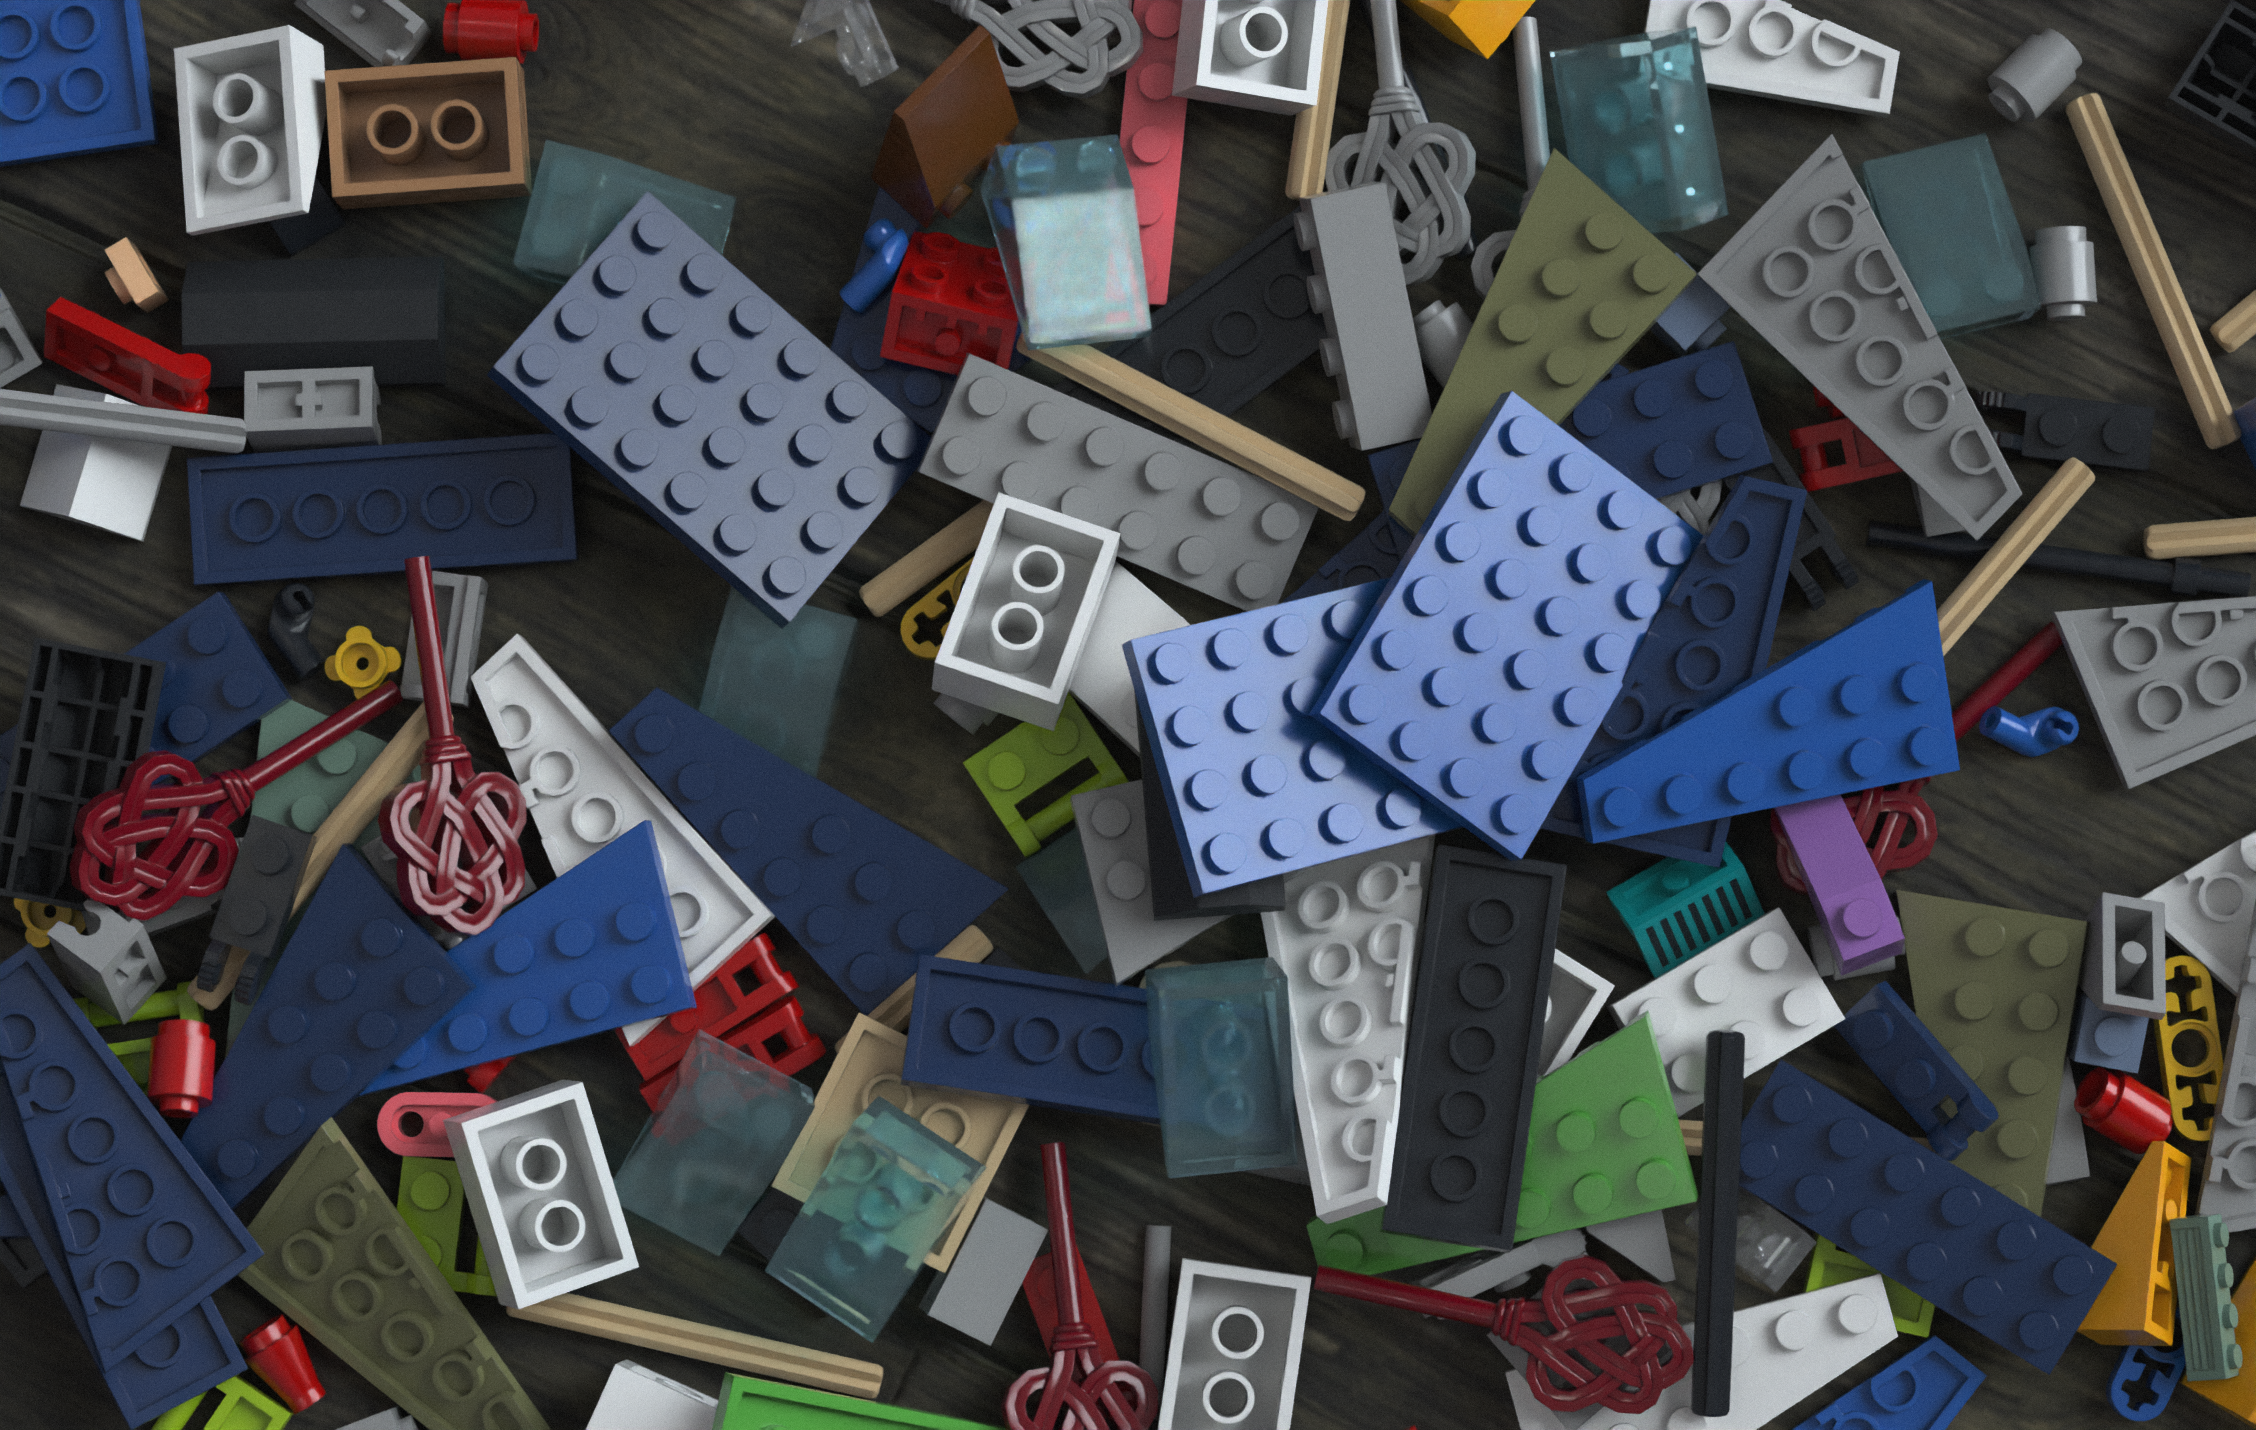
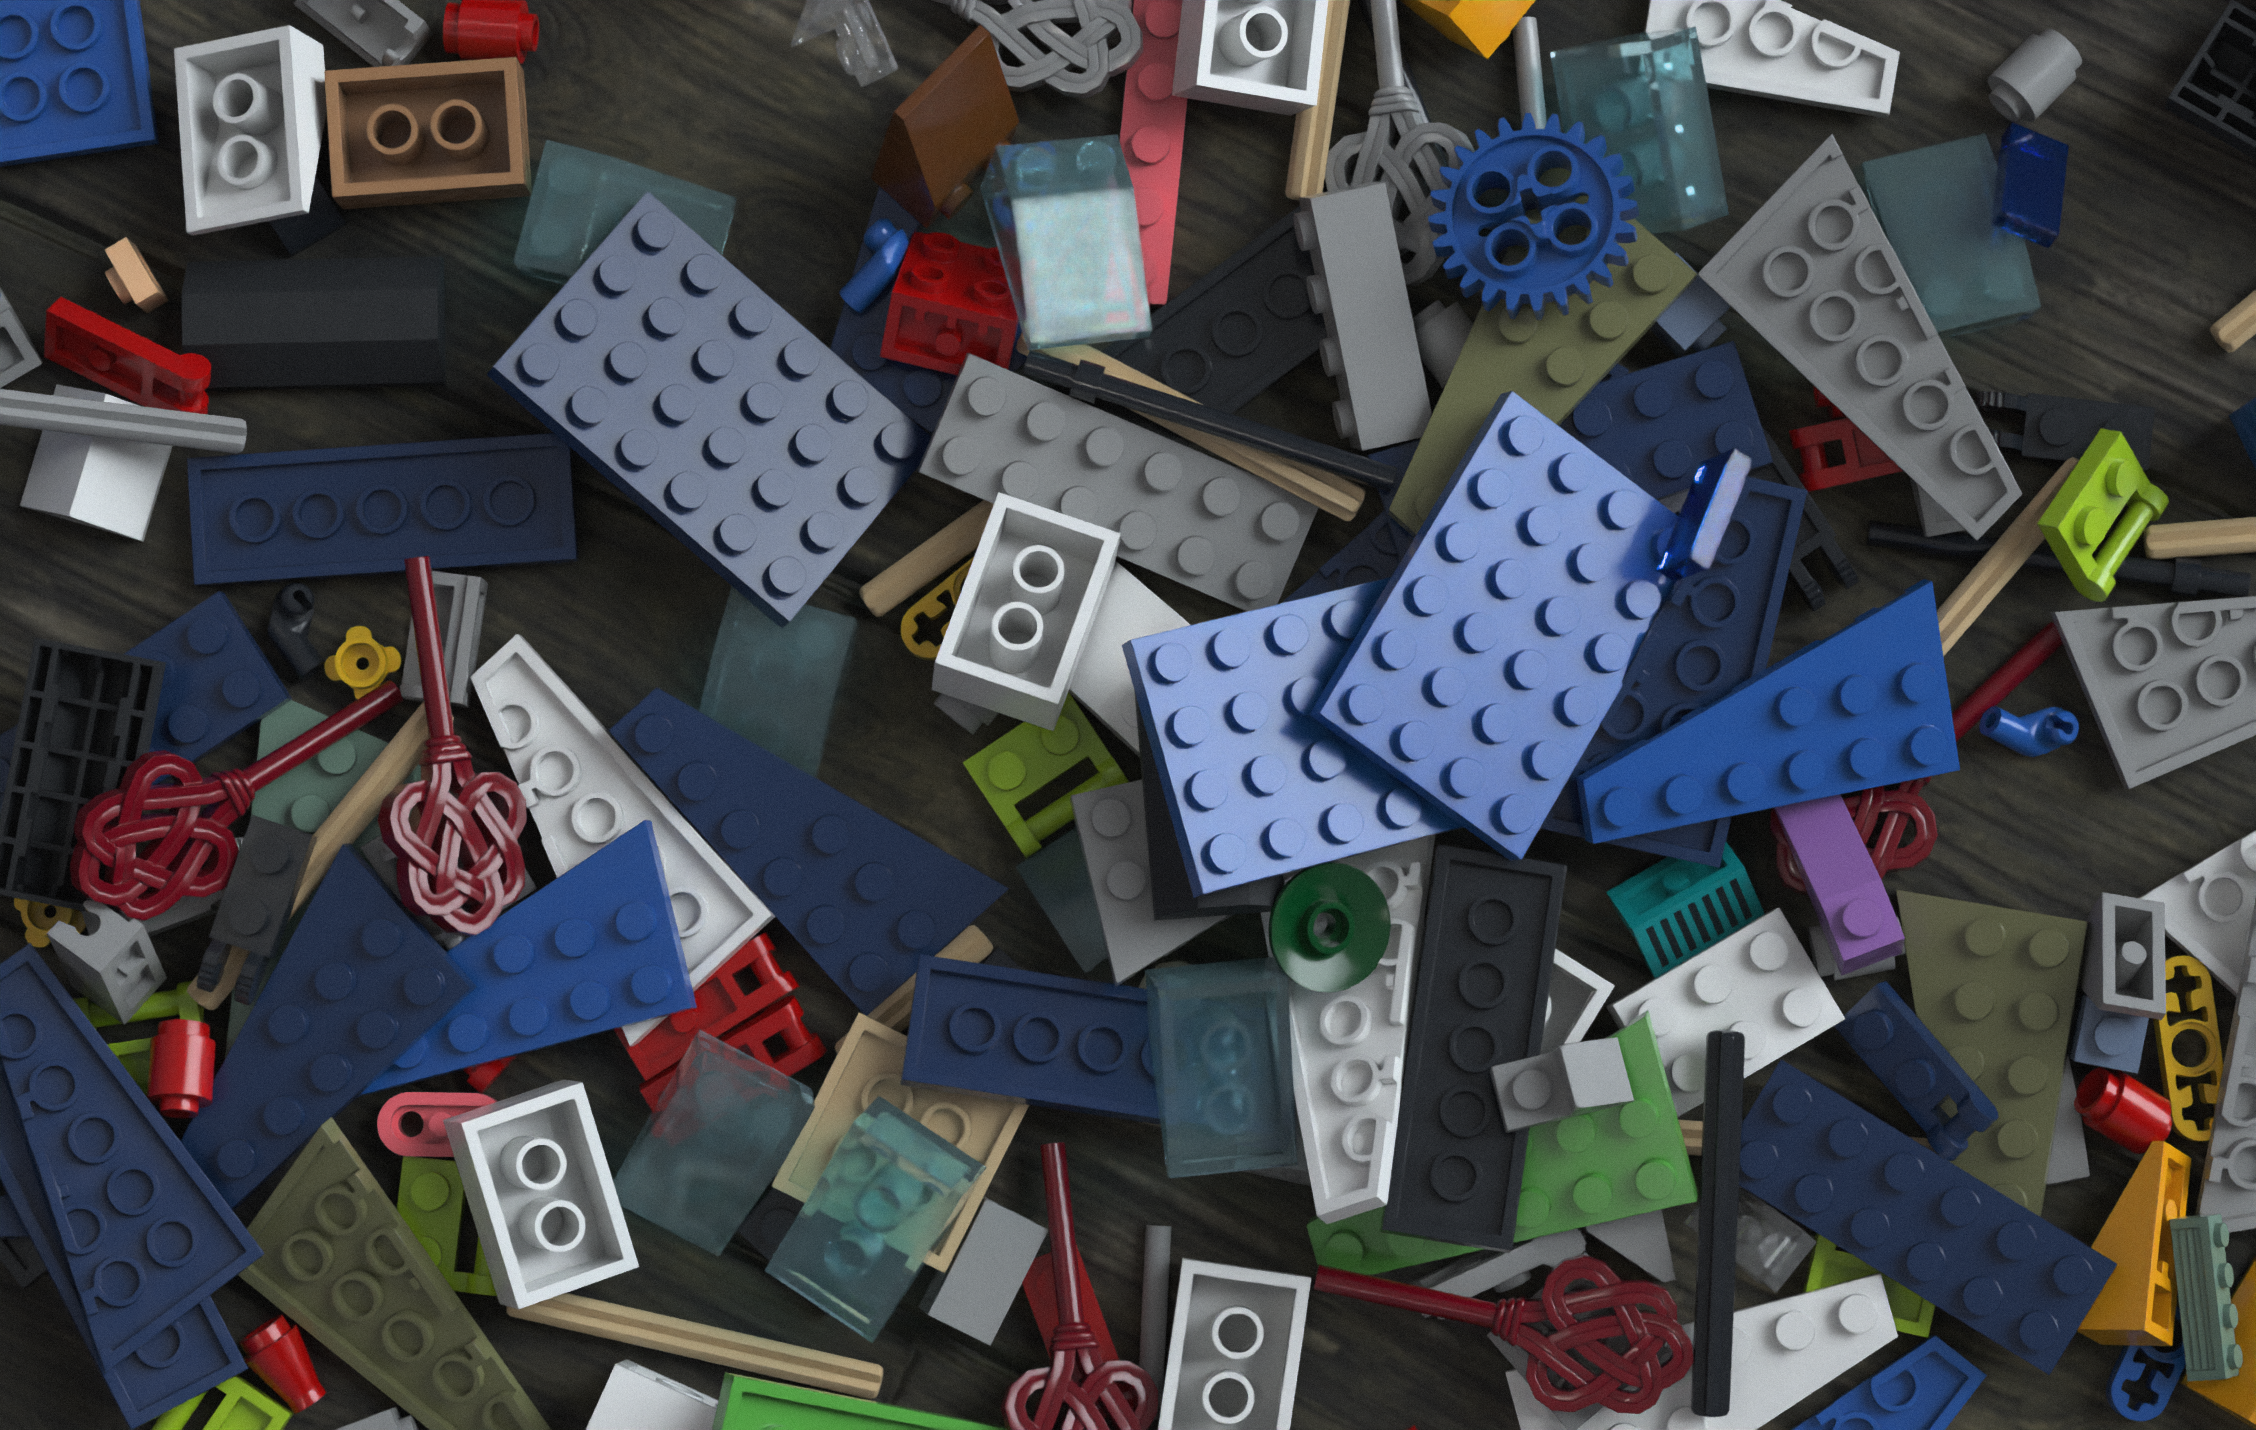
(311, 409): light grey hinge -> none
(1090, 382): none -> black bar
(1354, 931): none -> dark green dish
(1550, 268): none -> blue gear
(1561, 1084): none -> light grey slope
(1704, 515): none -> clear blue tile
(2030, 185): none -> clear blue tile
(2064, 272): light grey brick -> none
(2088, 506): none -> lime plate
(2153, 271): tan axle -> none

